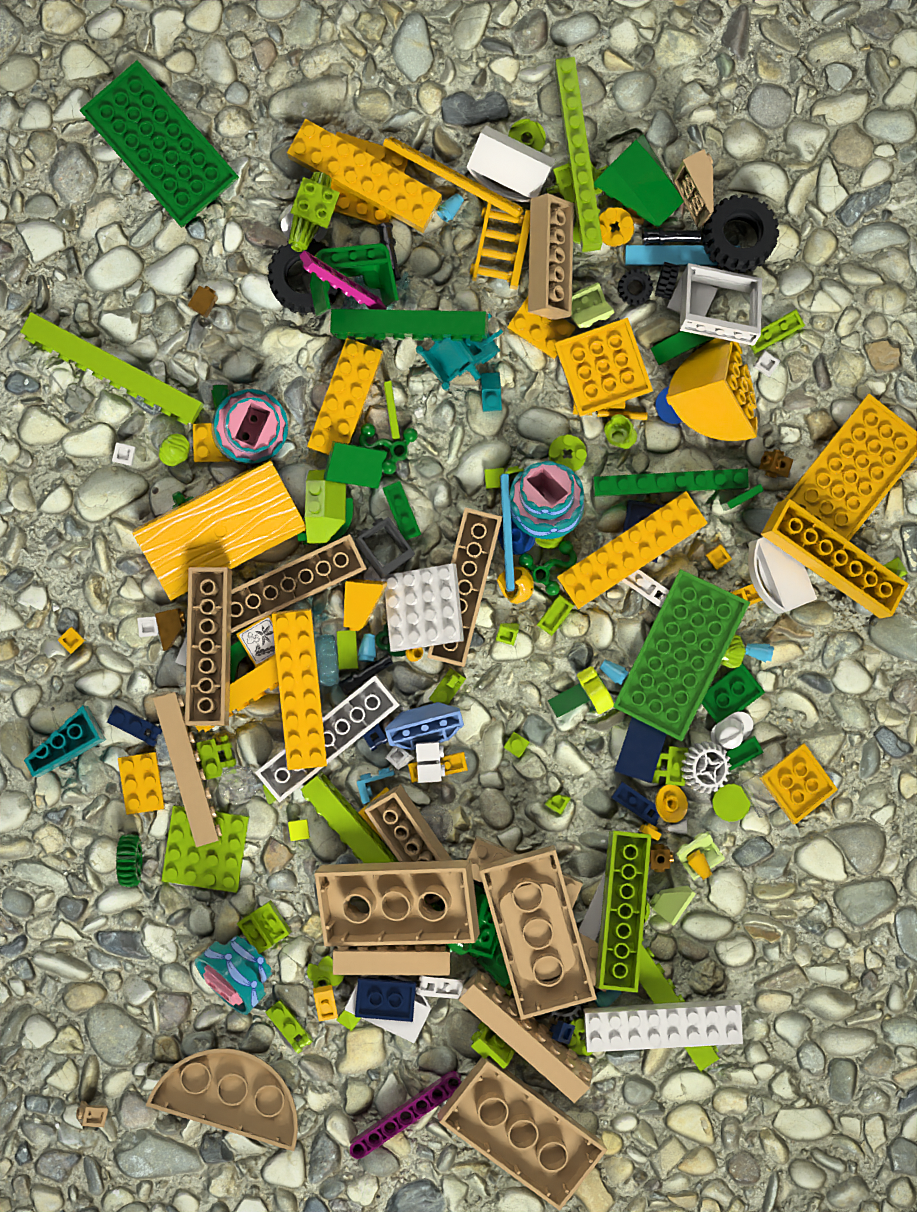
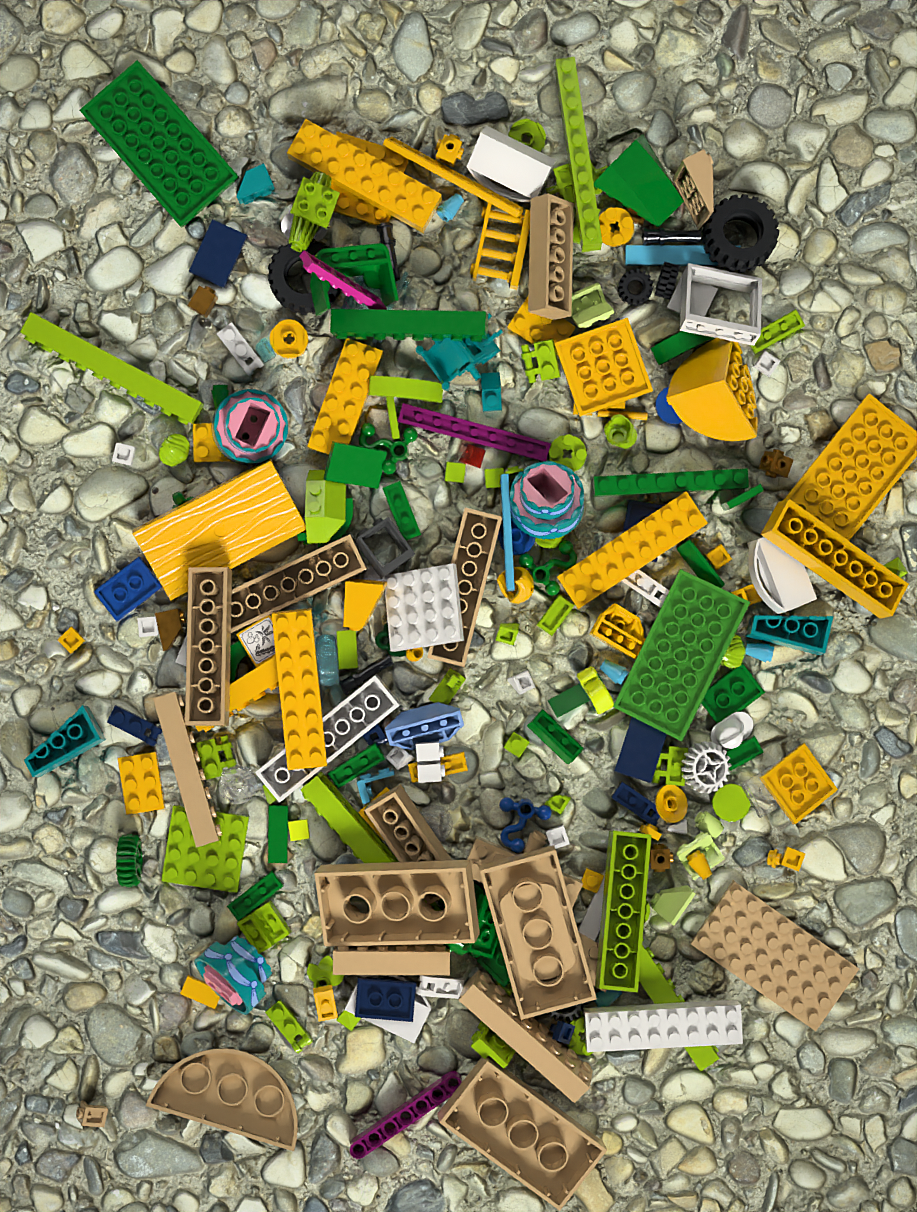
(128, 589): none -> blue tile
(200, 992): none -> yellow tile
(218, 253): none -> dark blue tile
(239, 348): none -> white plate
(255, 183): none -> teal slope
(255, 895): none -> green tile
(265, 350): none -> clear light blue slope
(278, 834): none -> green tile
(281, 331): none -> yellow plate
(356, 765): none -> green tile
(367, 649): medium azure cone -> none
(405, 388): none -> lime slope
(448, 156): none -> yellow brick
(455, 472): none -> lime tile
(473, 456): none -> clear red slope
(474, 432): none -> magenta plate
(507, 804): none -> blue piece
(521, 682): none -> white slope
(535, 841): none -> tan cone
(547, 360): none -> lime plate
(555, 737): none -> green slope
(557, 837): none -> white plate
(591, 880): none -> yellow plate
(619, 630): none -> yellow wedge
(699, 564): none -> green slope
(708, 823): none -> yellowish green brick
(774, 858): none -> yellow plate
(774, 955): none -> tan plate
(792, 858): none -> yellow plate
(795, 632): none -> teal wedge

